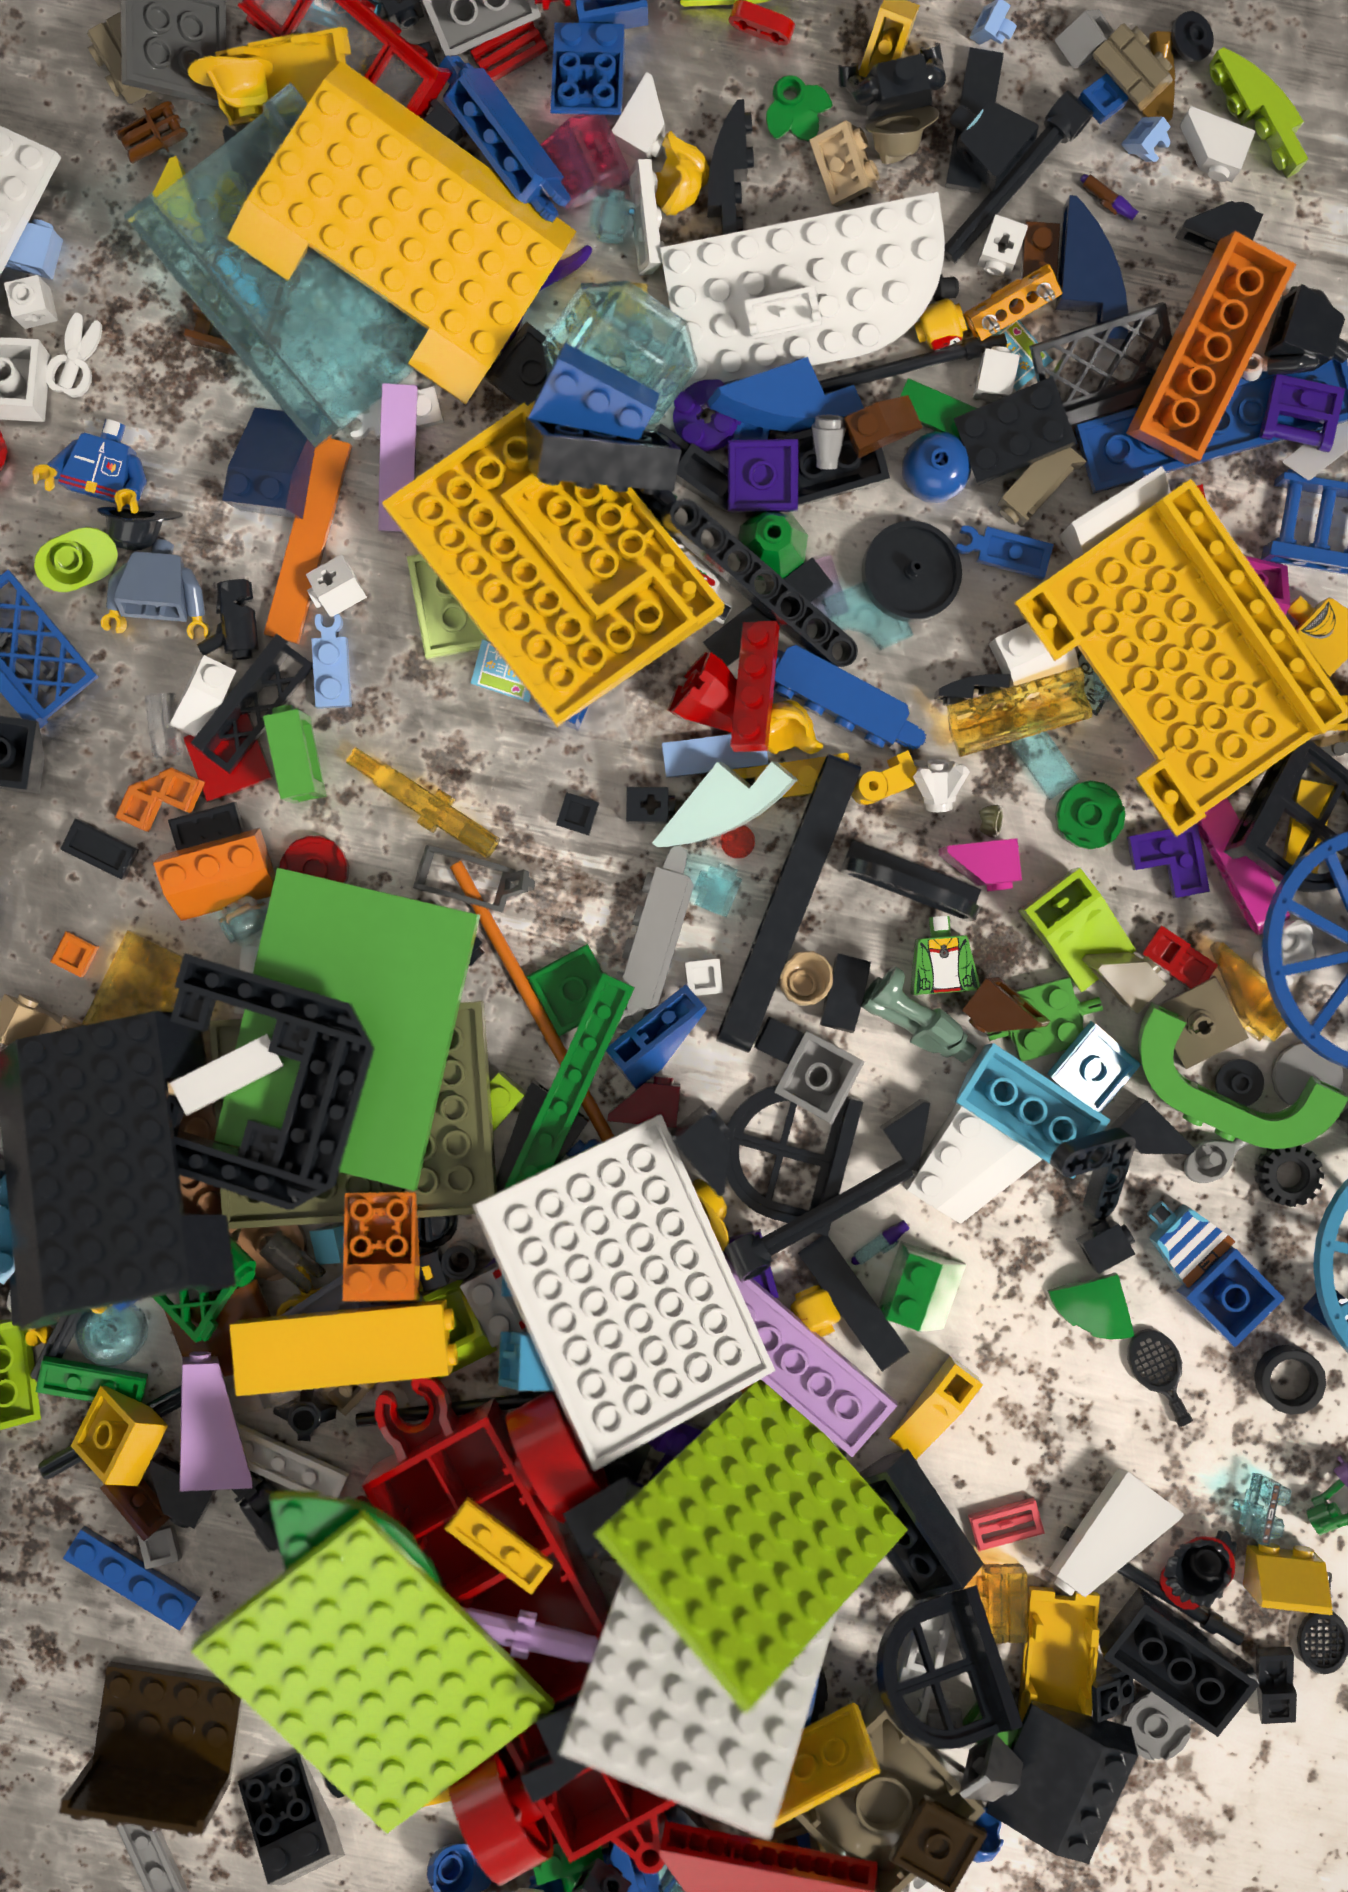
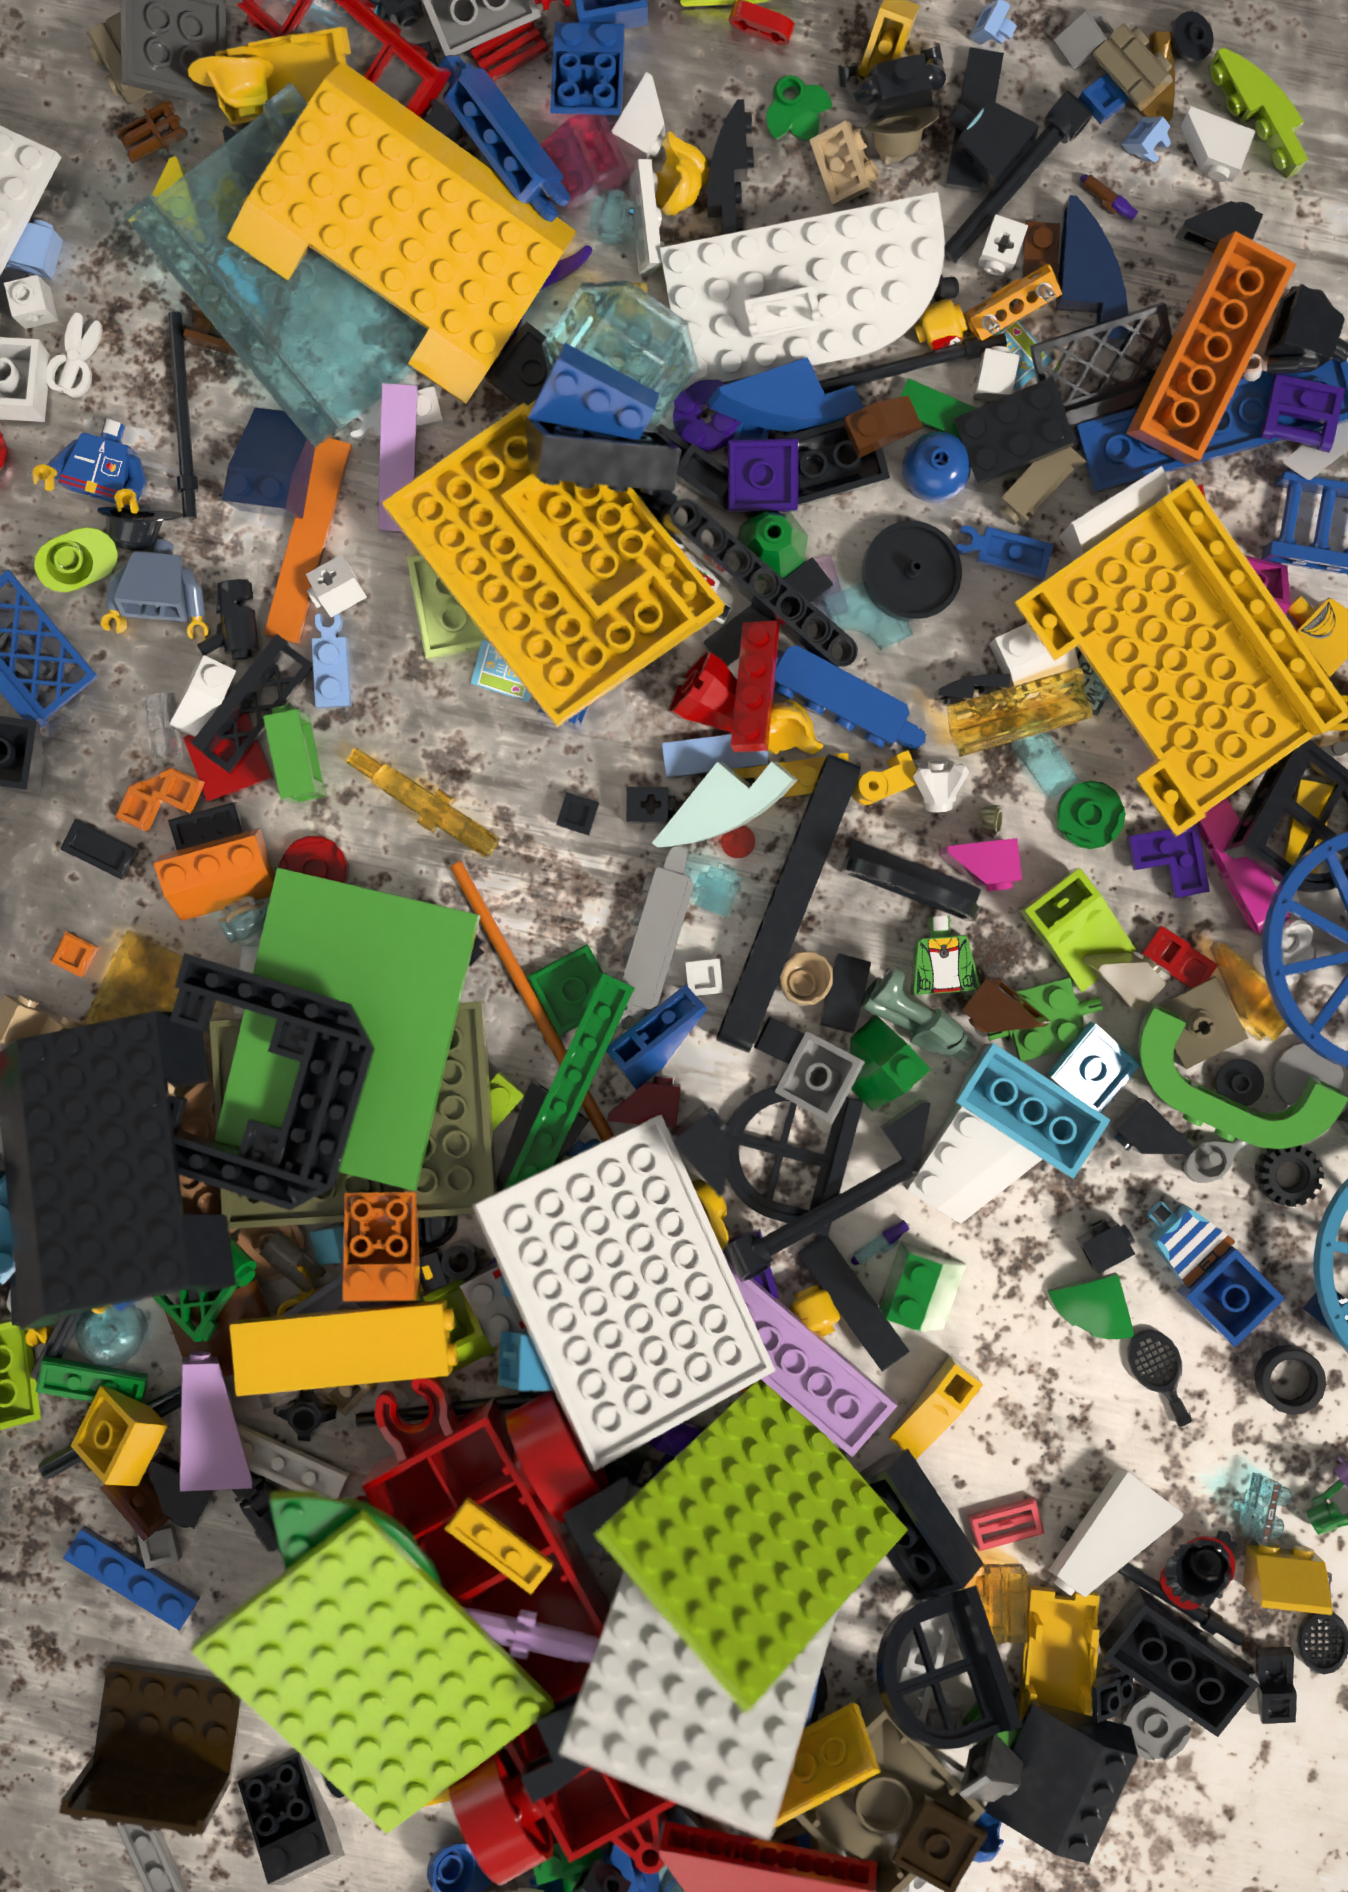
(187, 482): none -> black bar
(226, 1075): white tile -> none
(505, 888): dark grey sword -> none
(828, 439): light grey cone -> none
(889, 1064): none -> green slope
(1108, 1157): black beam -> none

